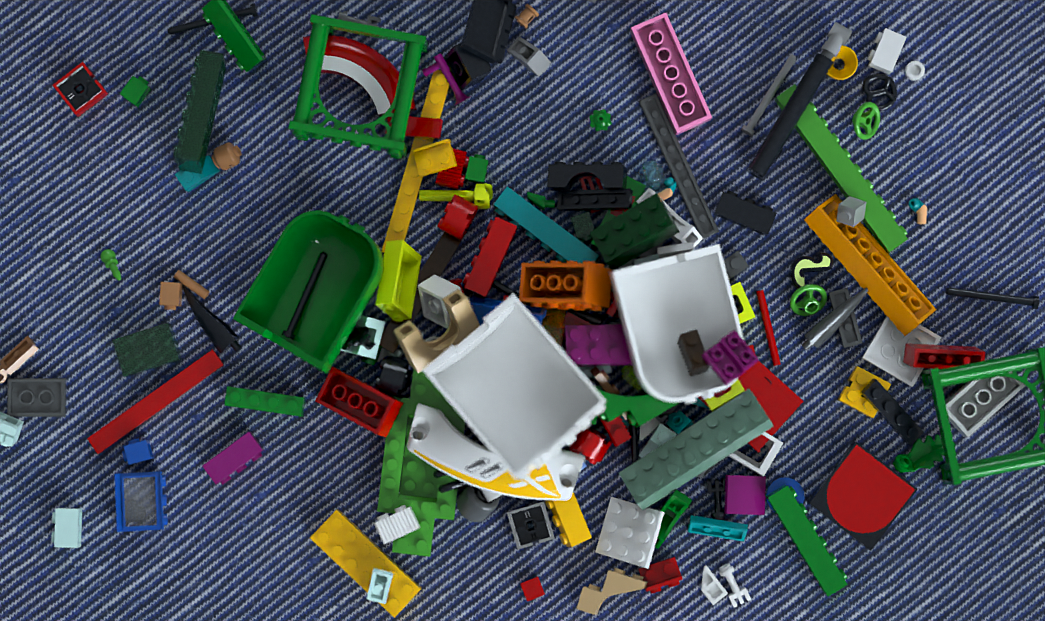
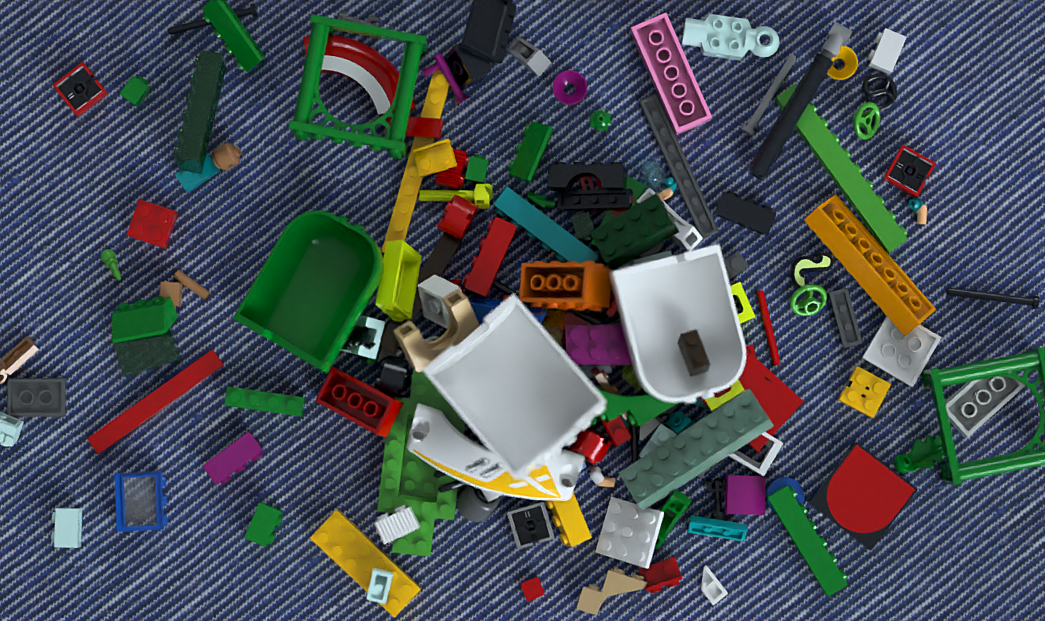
(137, 451): blue brick -> none
(143, 319): none -> green slope
(152, 224): none -> red brick
(217, 331): black piece -> none
(264, 524): none -> green brick
(305, 297): black bar -> none
(526, 16): medium nougat bush -> none
(530, 152): none -> green slope
(569, 77): none -> magenta piece
(599, 479): none -> arm
(672, 250): white tile -> none
(726, 570): white hinge -> none
(728, 37): none -> light aqua brick
(730, 357): magenta slope -> none
(829, 324): dark grey piece -> none
(851, 211): light grey brick -> none
(892, 412): black plate -> none
(908, 171): none -> piece
(914, 70): white tile -> none
(941, 355): red brick -> none

